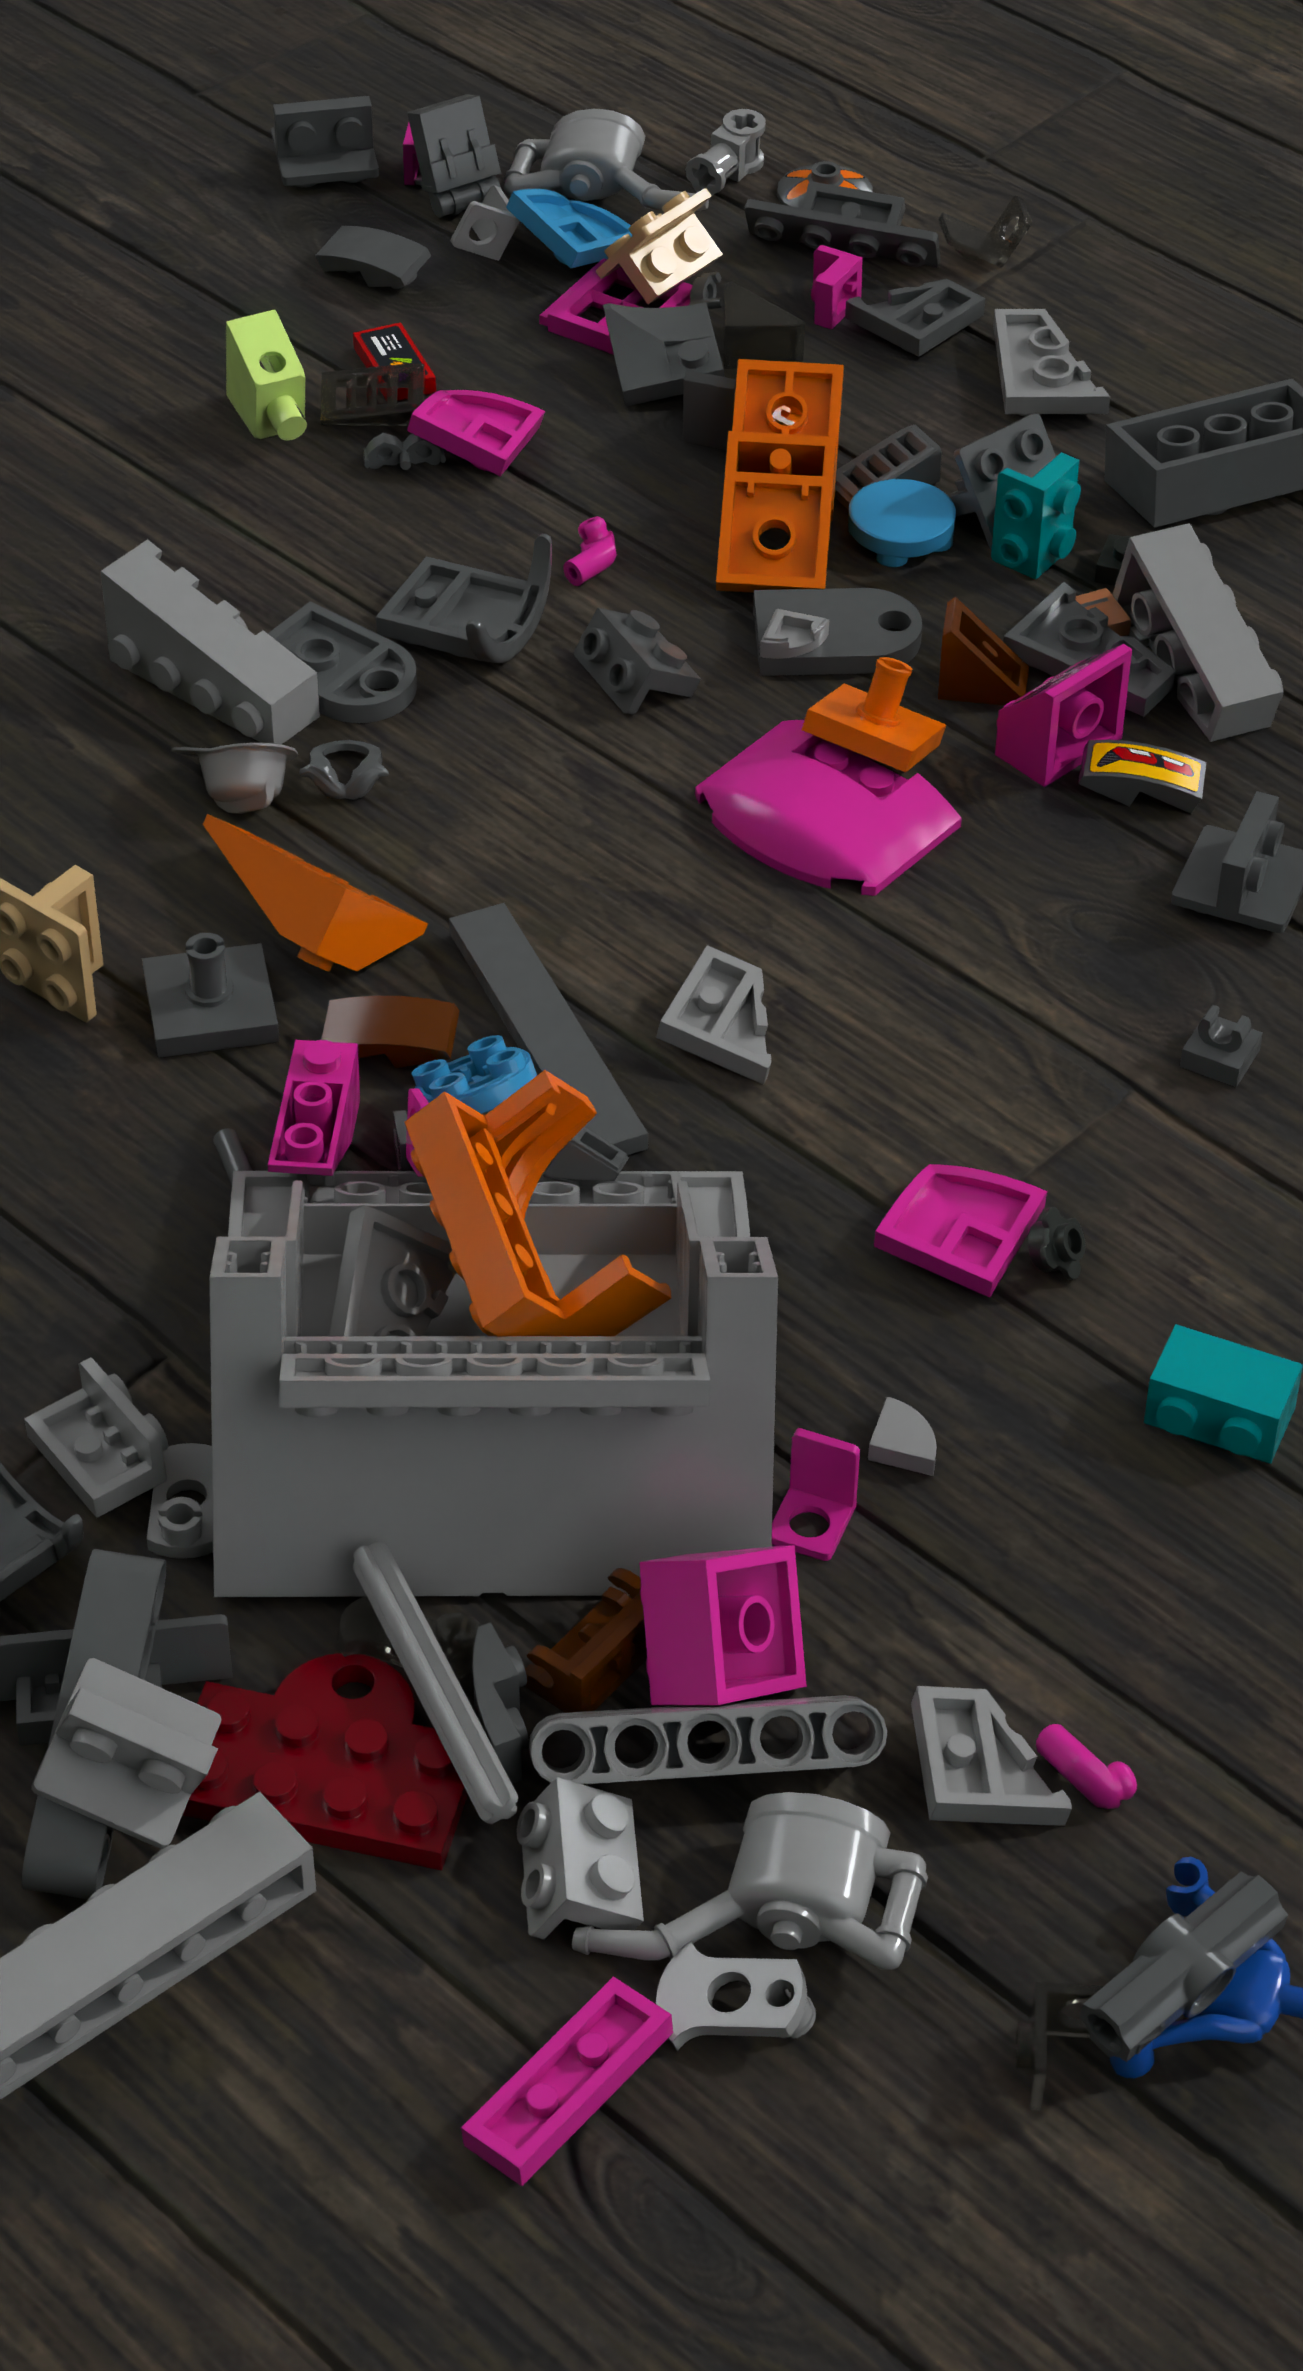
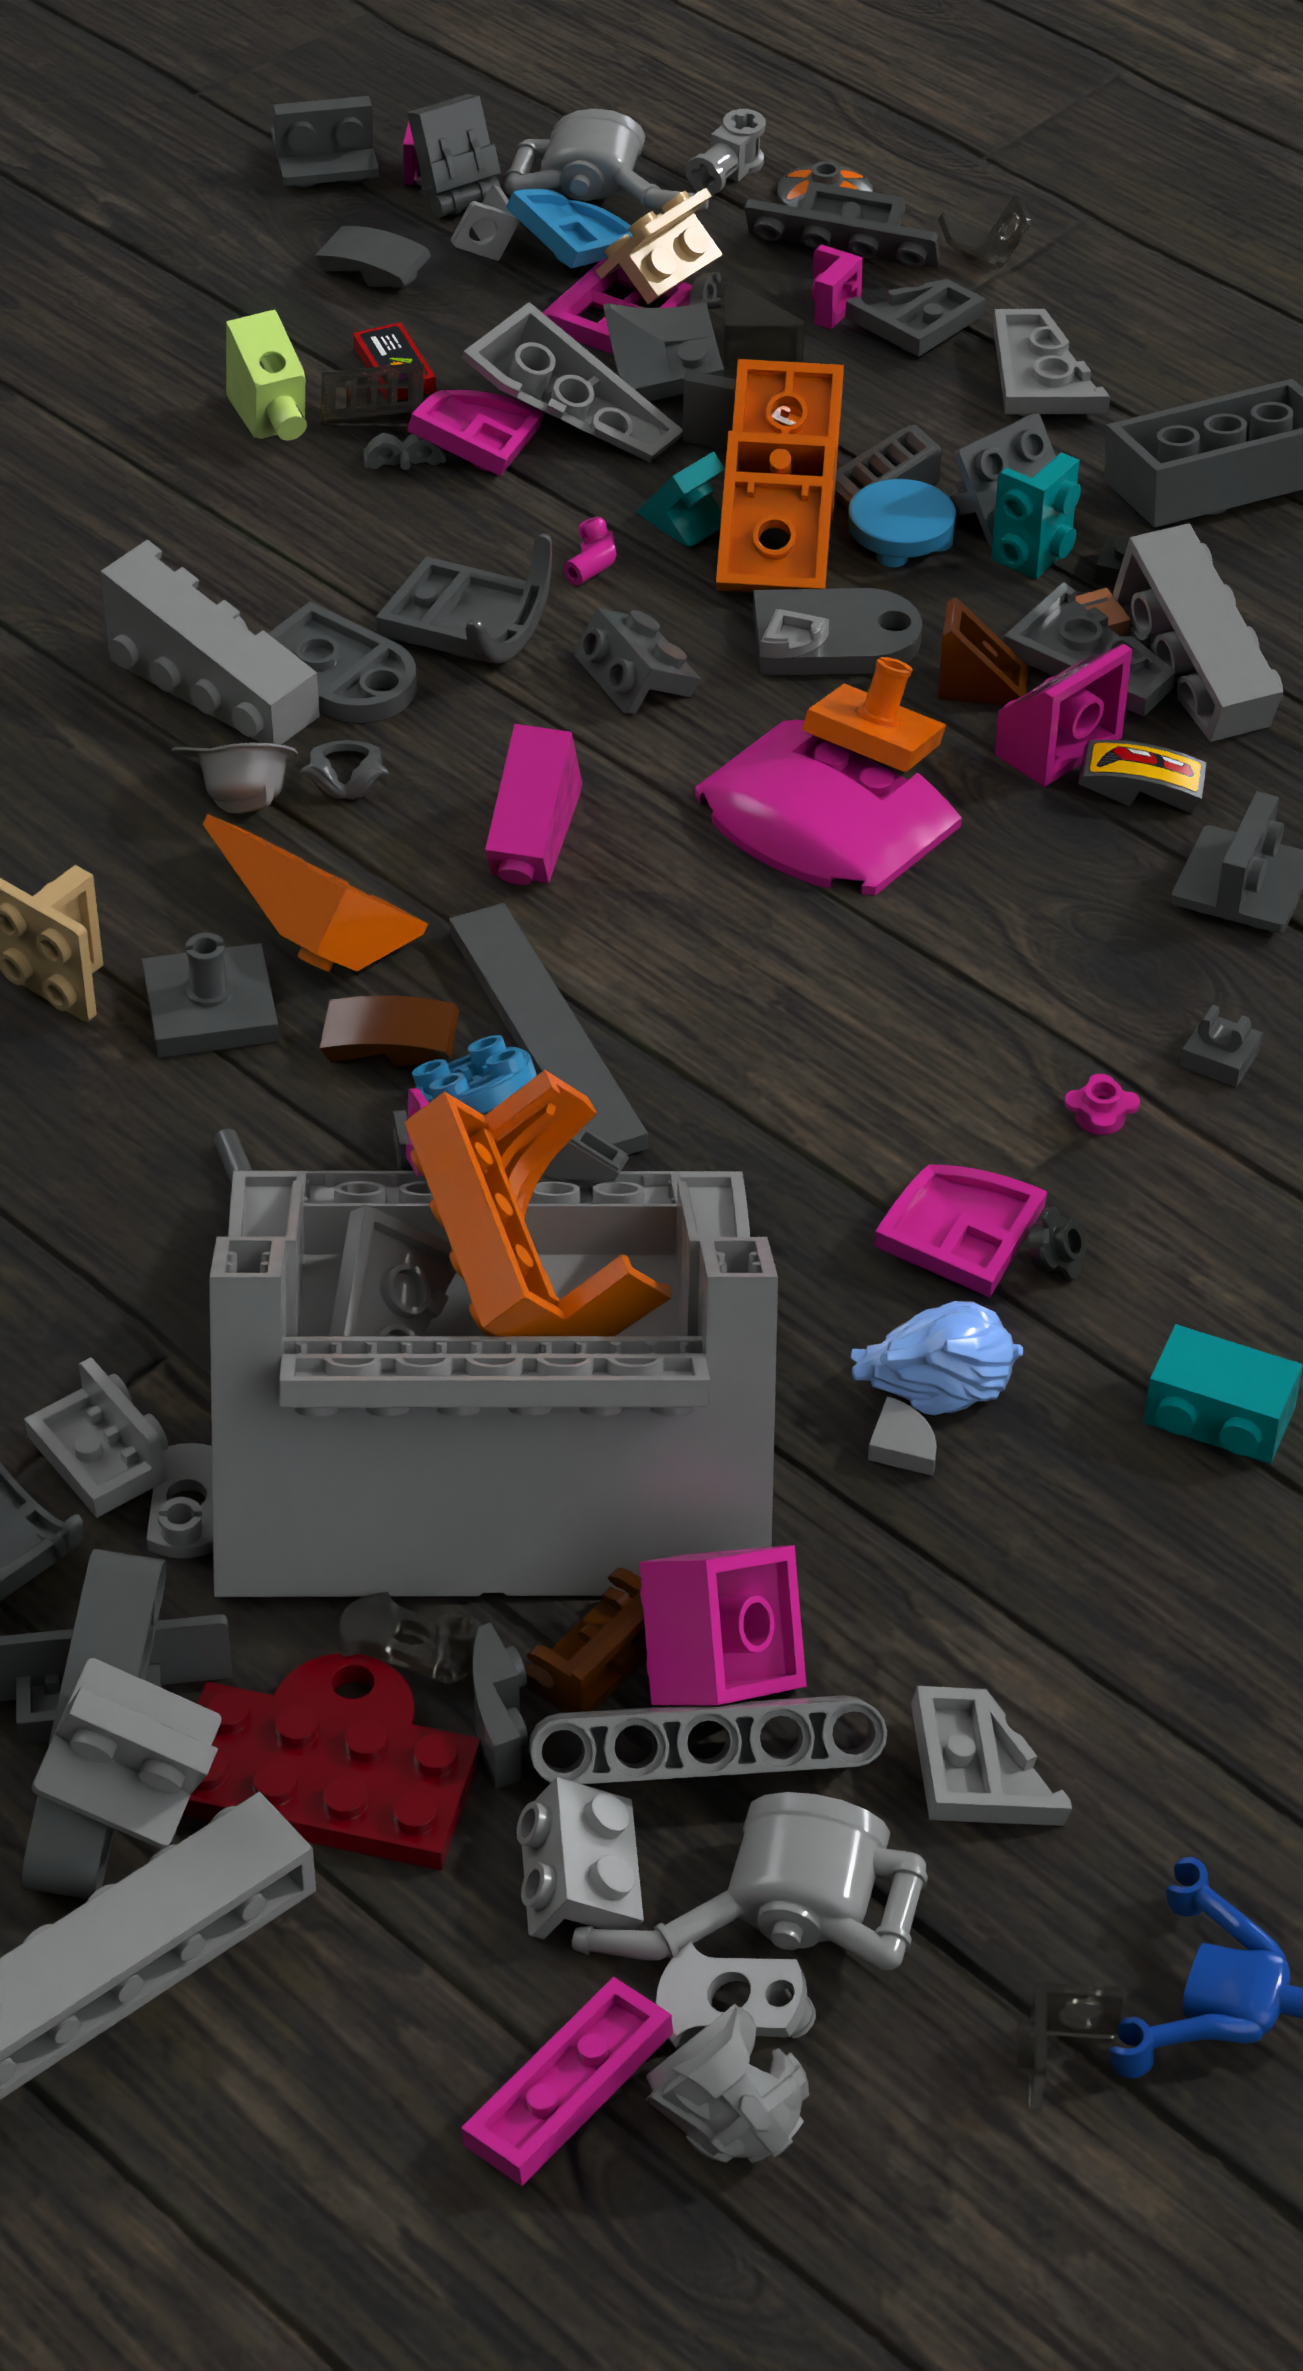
(317, 1108): dark pink slope -> none
(435, 1683): light grey axle -> none
(533, 805): none -> dark pink slope
(556, 374): none -> light grey wedge
(686, 503): none -> teal slope
(721, 1015): light grey wing -> none
(725, 2100): none -> light grey helmet
(821, 1483): dark pink bracket -> none
(942, 1358): none -> light blue hair
(1087, 1773): dark pink arm -> none
(1101, 1105): none -> dark pink plate
(1183, 1966): dark grey piece -> none

